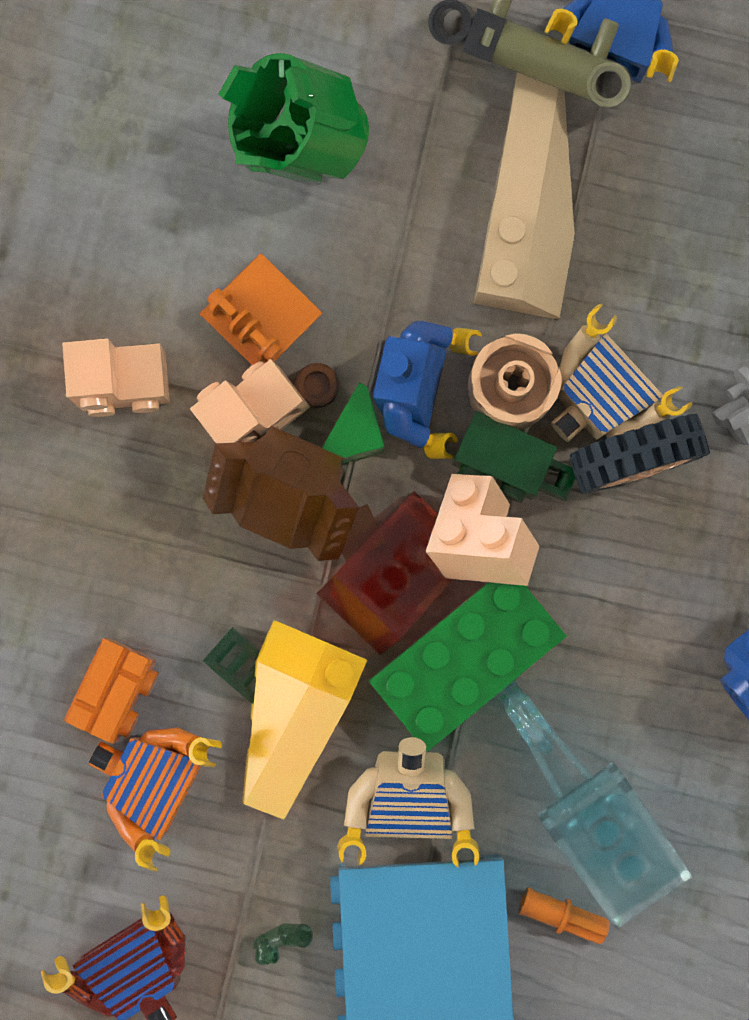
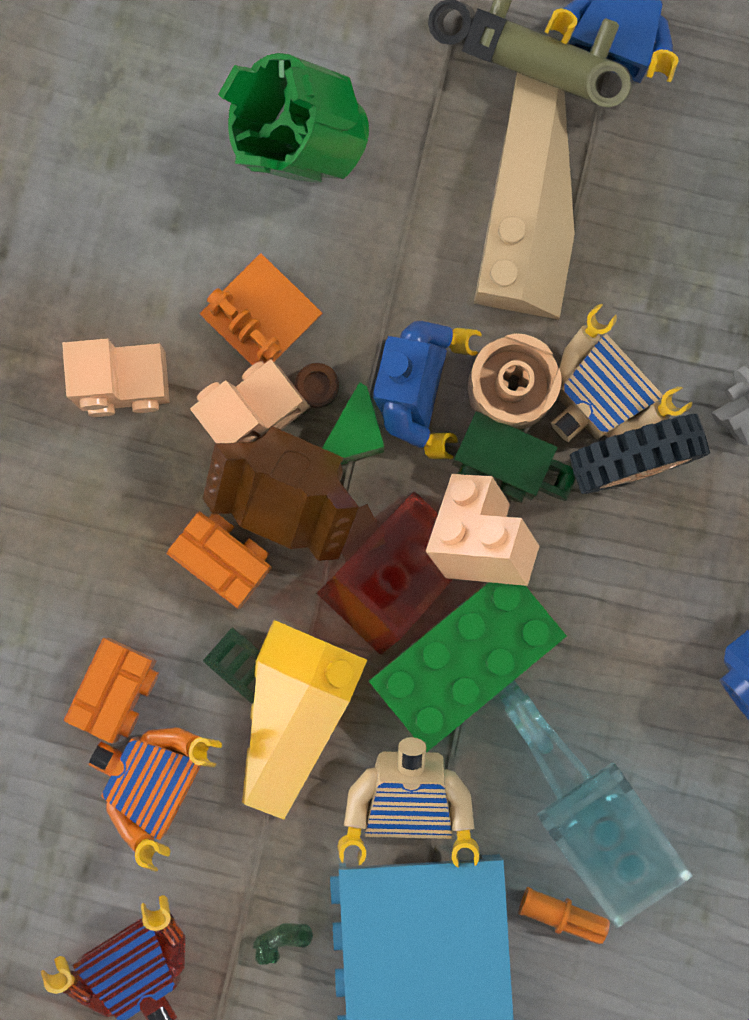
(220, 559): none -> orange brick

